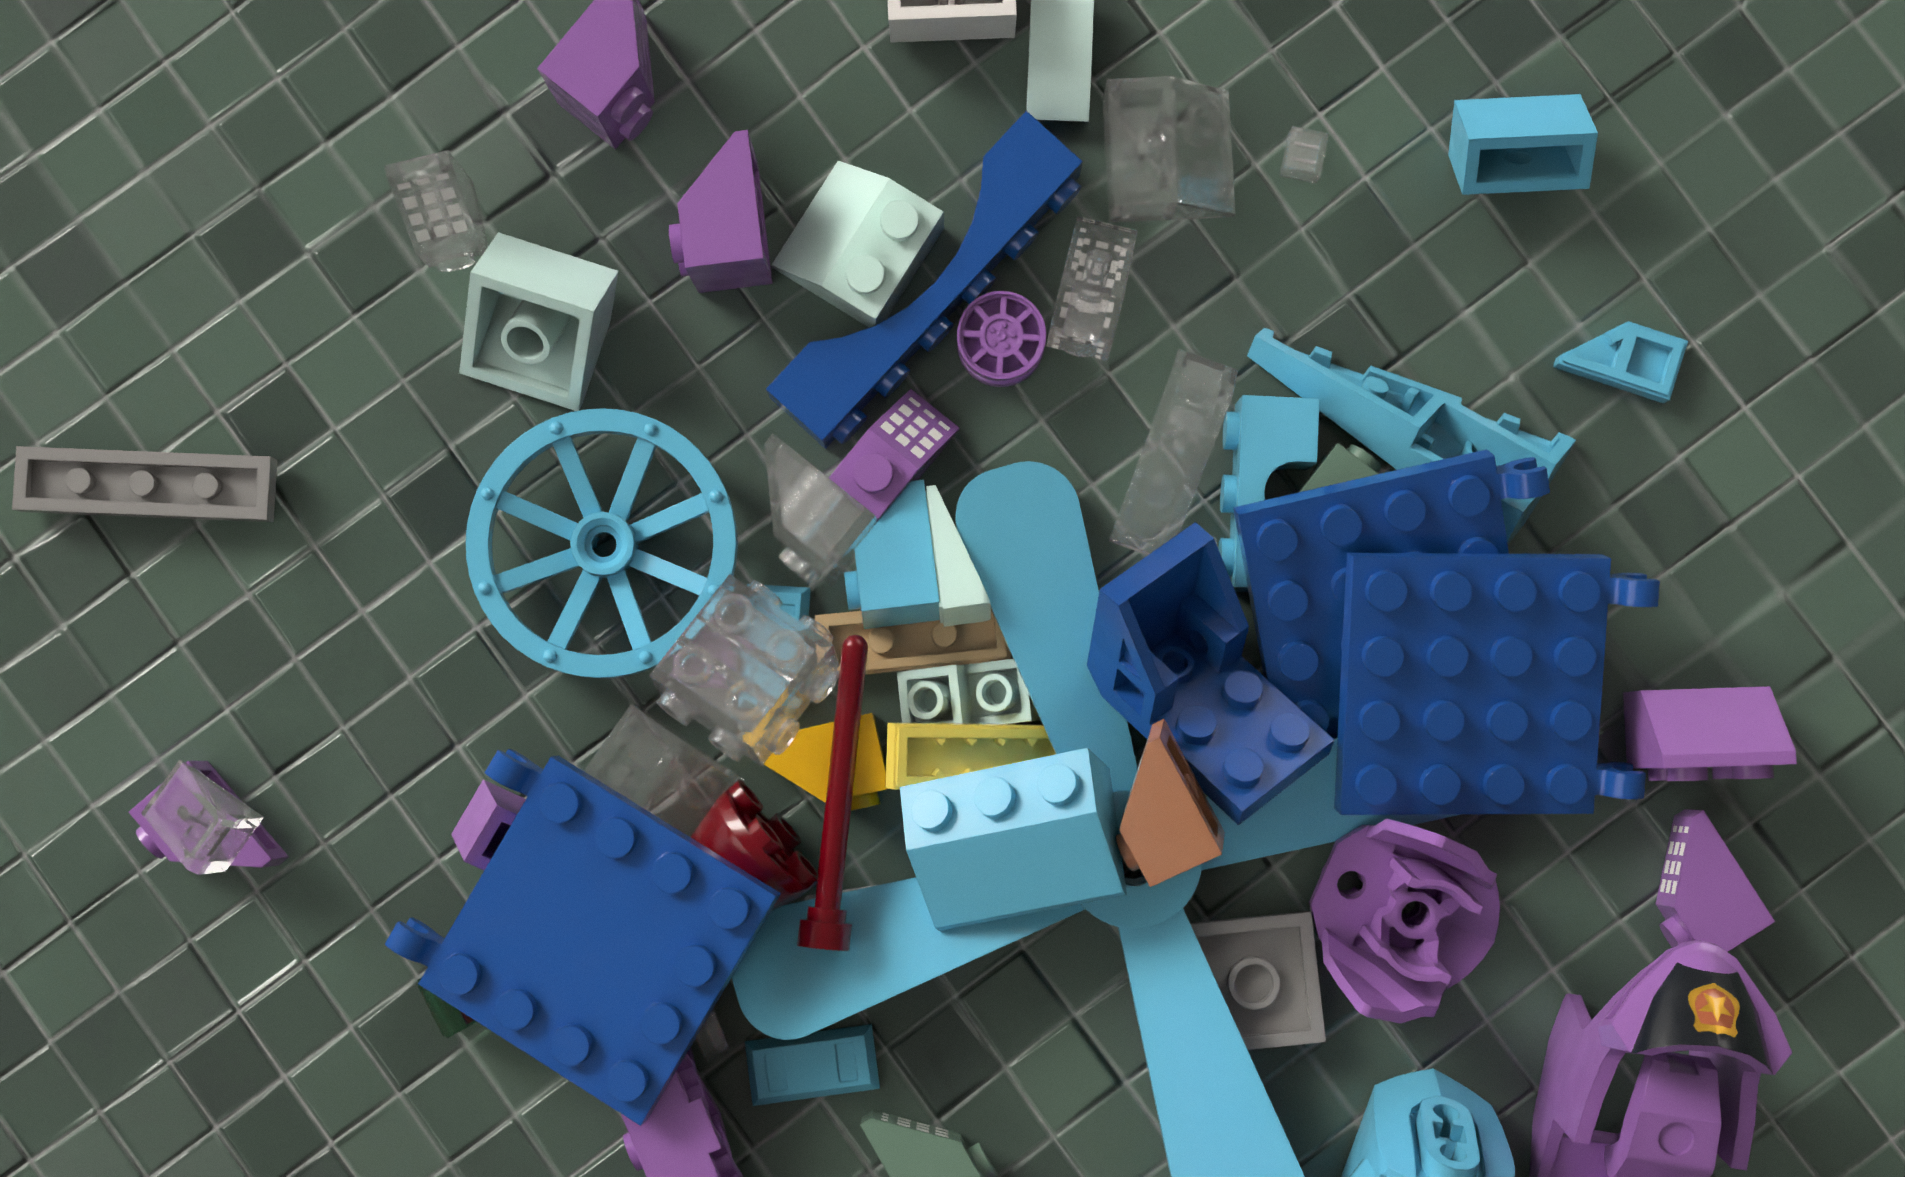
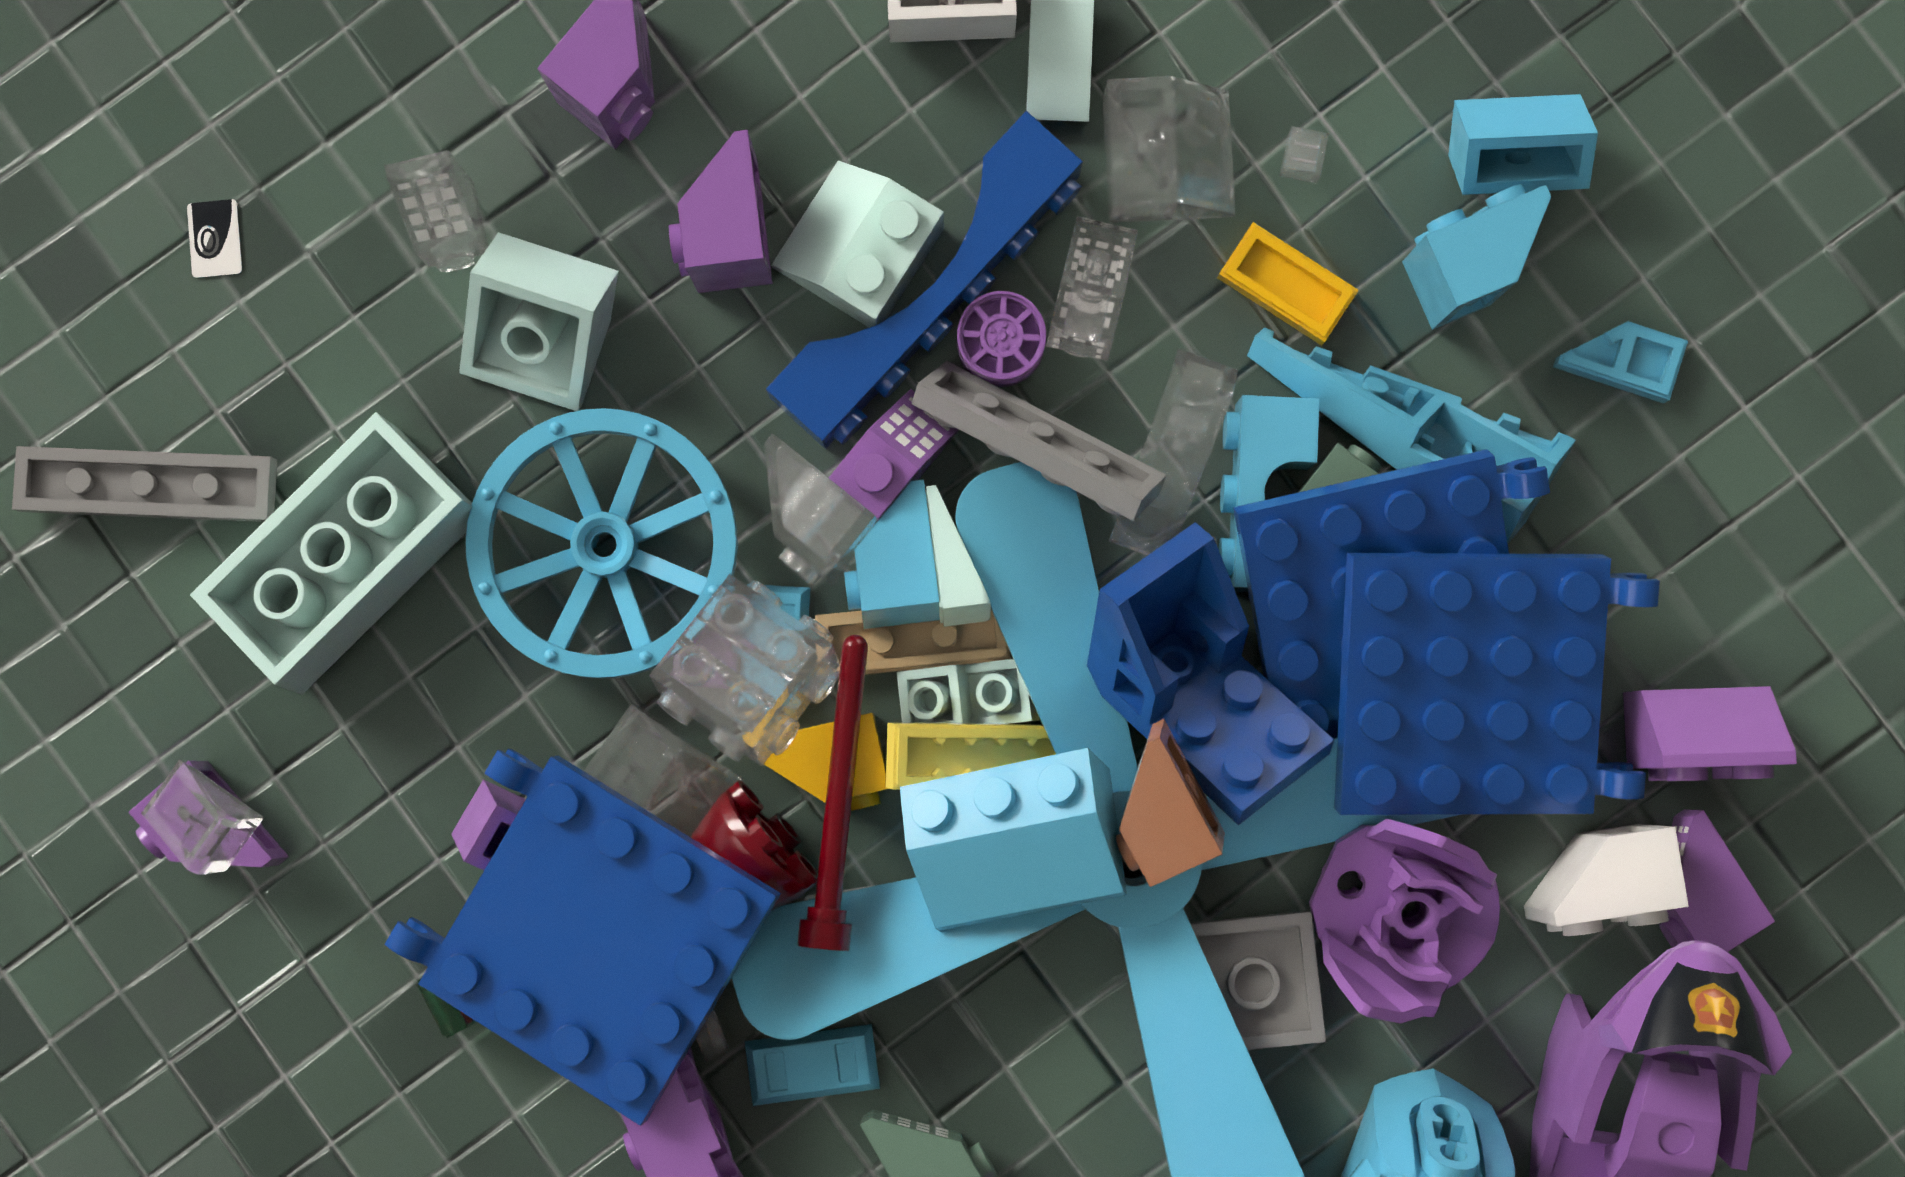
(214, 238): none -> sticker
(335, 555): none -> light aqua brick
(1039, 440): none -> light grey plate
(1287, 284): none -> yellow tile
(1477, 258): none -> medium azure slope
(1611, 875): none -> white slope

